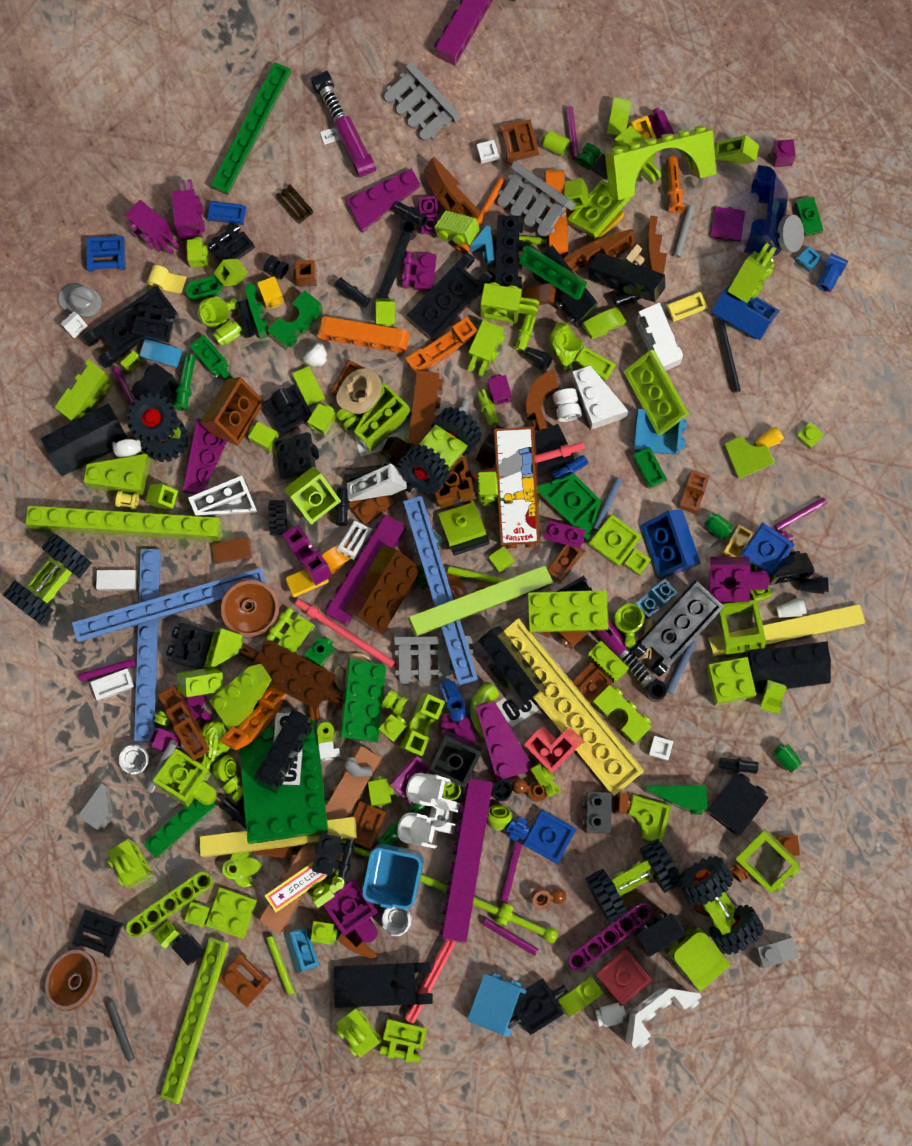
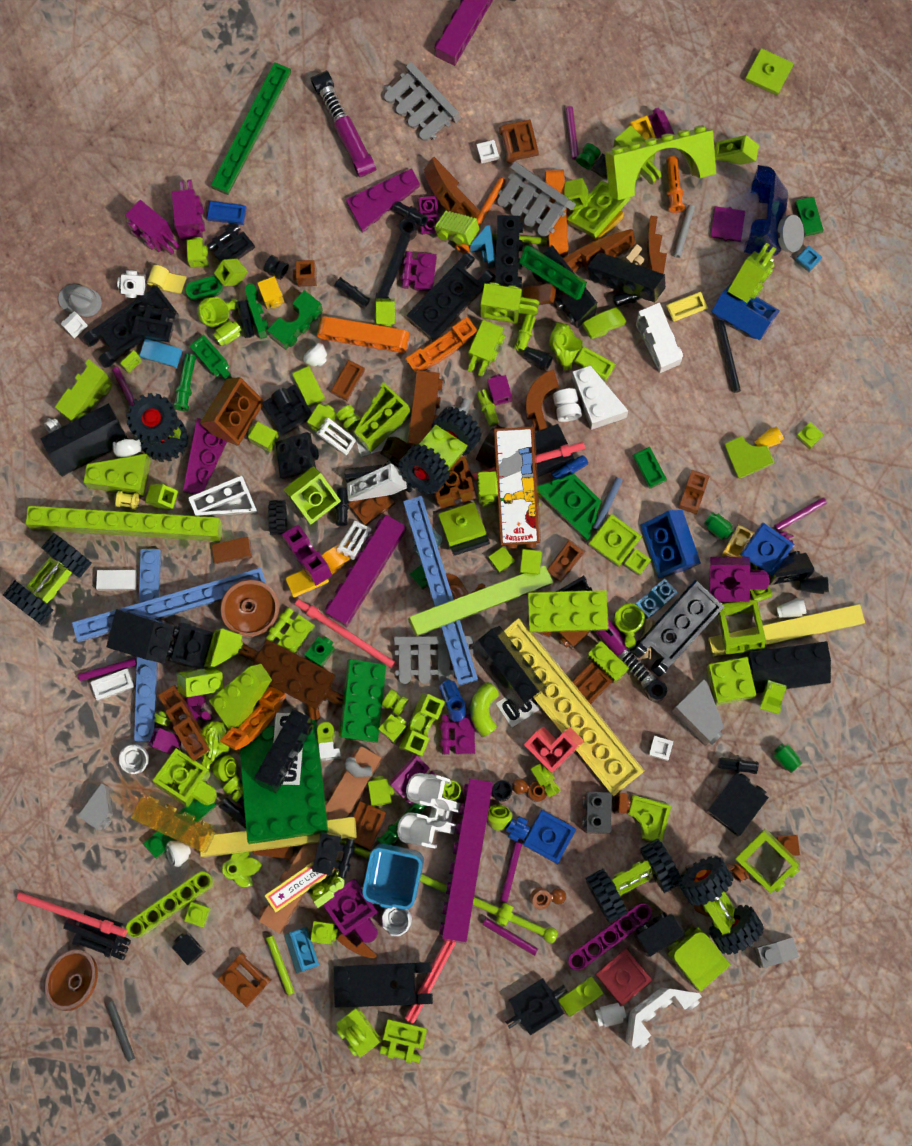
(52, 425): none -> white plate
(105, 926): none -> coral bar
(106, 247): blue plate -> none
(115, 945): none -> black hinge
(130, 864): lime brick -> none
(138, 281): none -> white brick
(140, 636): none -> black slope
(155, 381): black brick -> none
(166, 934): lime plate -> none
(169, 750): light grey piece -> none
(173, 824): none -> clear yellow brick
(177, 852): none -> white cone
(194, 1020): lime tile -> none
(231, 913): lime plate -> none
(285, 192): dark brown tile -> none
(324, 428): none -> white tile
(330, 136): white sticker -> none
(339, 671): tan piece -> none
(359, 391): tan hat -> none
(382, 589): reddish brown brick -> none
(455, 758): pearl dark grey brick -> none
(474, 575): lime piece -> none
(495, 1004): dark azure panel -> none
(503, 747): magenta wing -> none
(531, 562): none -> lime panel
(555, 142): lime brick -> none
(564, 534): magenta hinge -> none
(612, 700): lime arch -> none
(618, 116): lime slope -> none
(656, 392): lime plate -> none
(667, 443): dark azure panel -> none
(680, 667): sand blue piece -> none
(683, 797): green slope -> none
(700, 714): none -> light grey slope
(769, 72): none -> lime plate
(783, 153): magenta brick -> none
(833, 269): blue piece -> none

